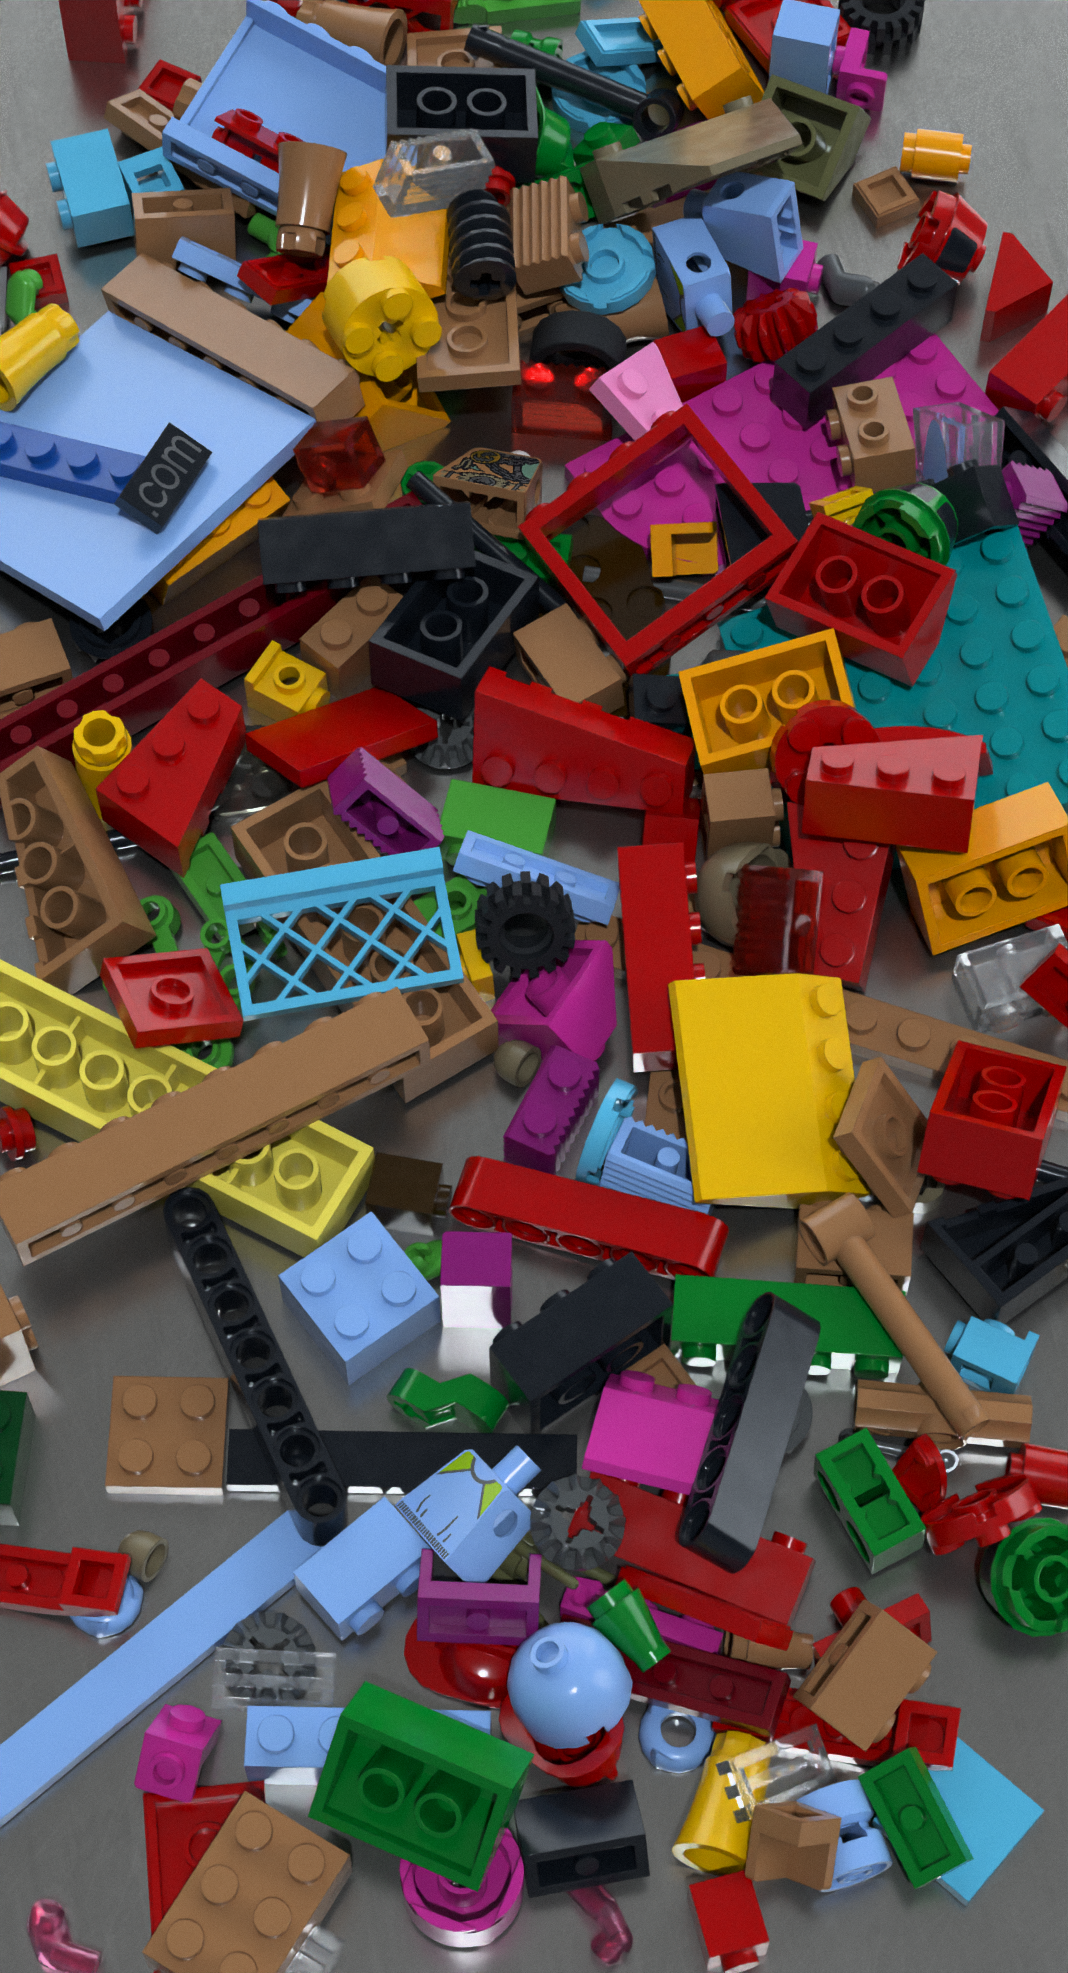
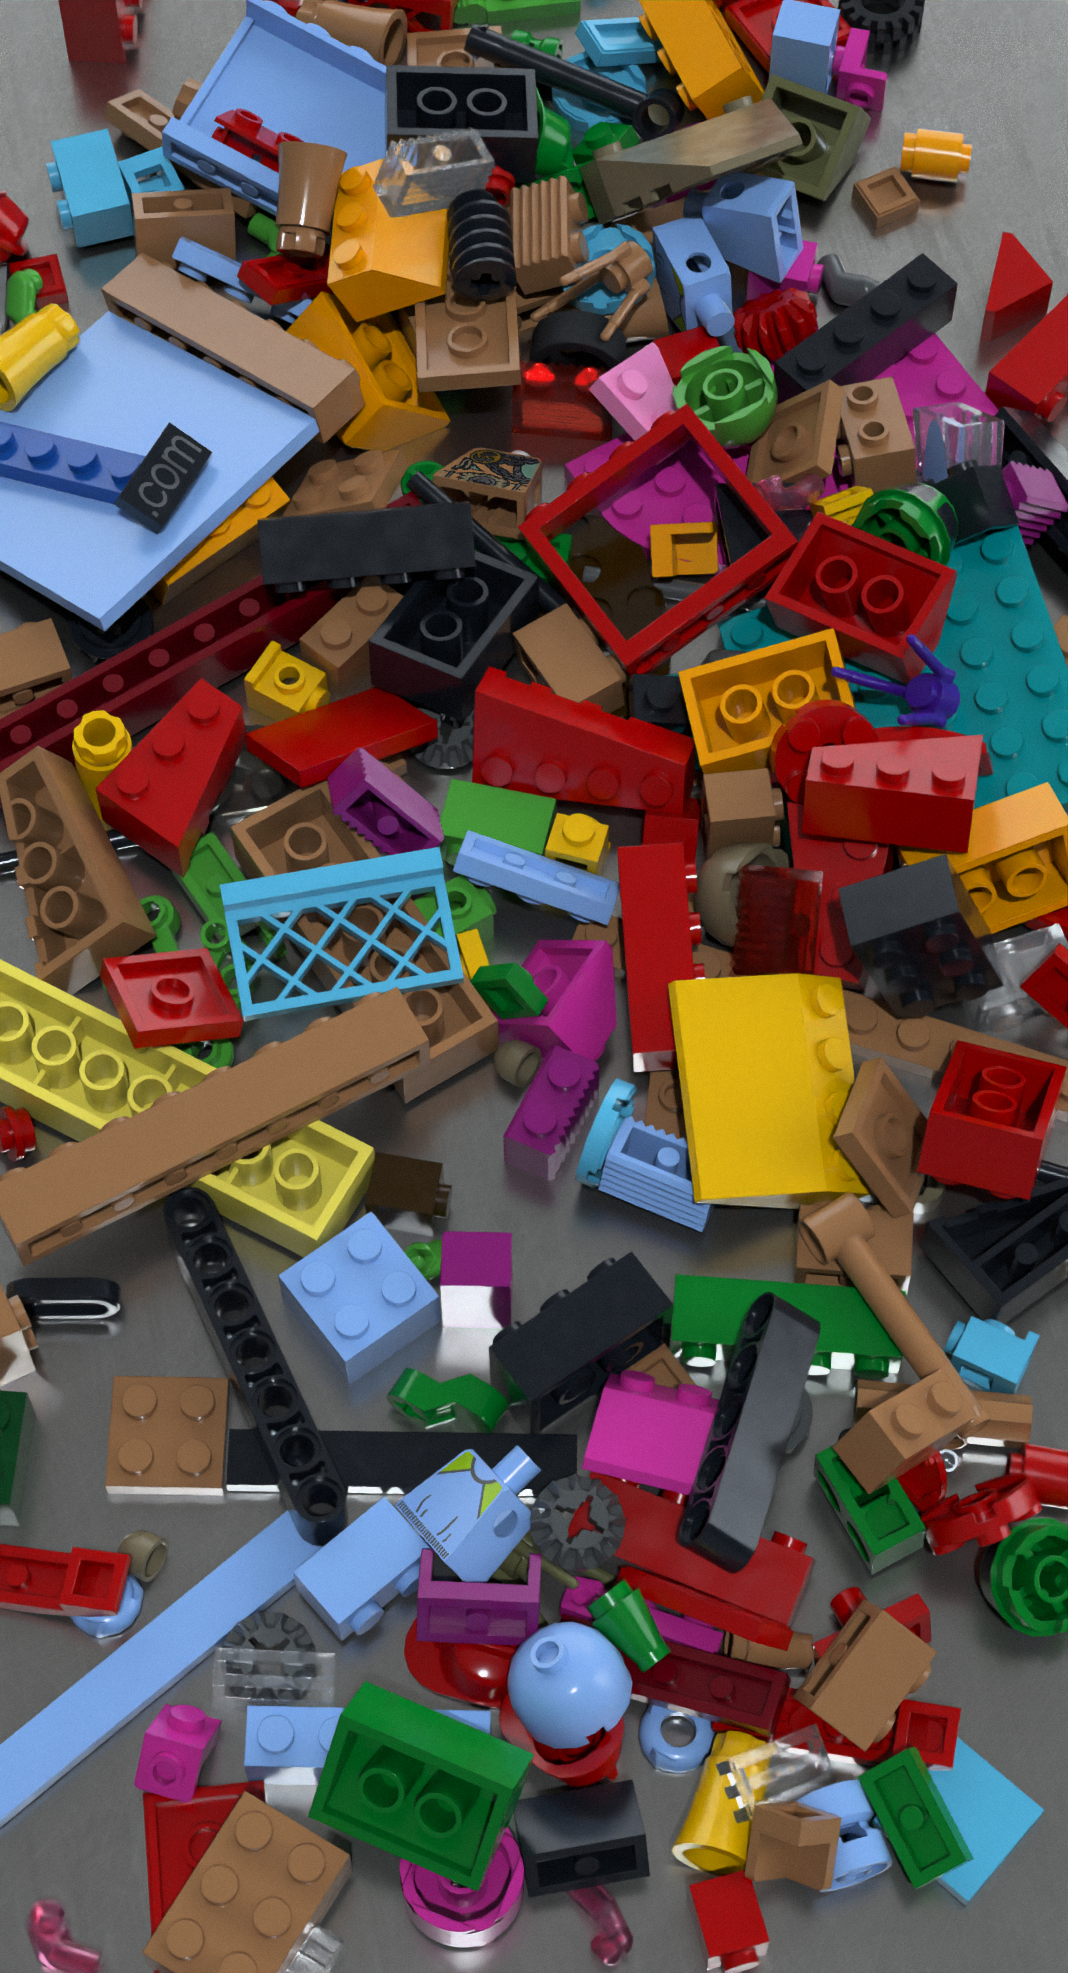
(66, 1297): none -> black tile
(165, 82): red tile -> none
(339, 454): clear red brick -> none
(380, 316): yellow brick -> none
(509, 990): none -> green plate
(523, 898): black tyre -> none
(579, 840): none -> yellow brick
(587, 1218): red beam -> none
(619, 270): none -> medium nougat plant
(729, 394): none -> bright green cylinder
(793, 497): none -> clear pink arm
(799, 437): none -> medium nougat plate
(904, 1431): none -> medium nougat brick
(921, 937): none -> black brick
(929, 695): none -> dark purple plant
(948, 235): red cone -> none

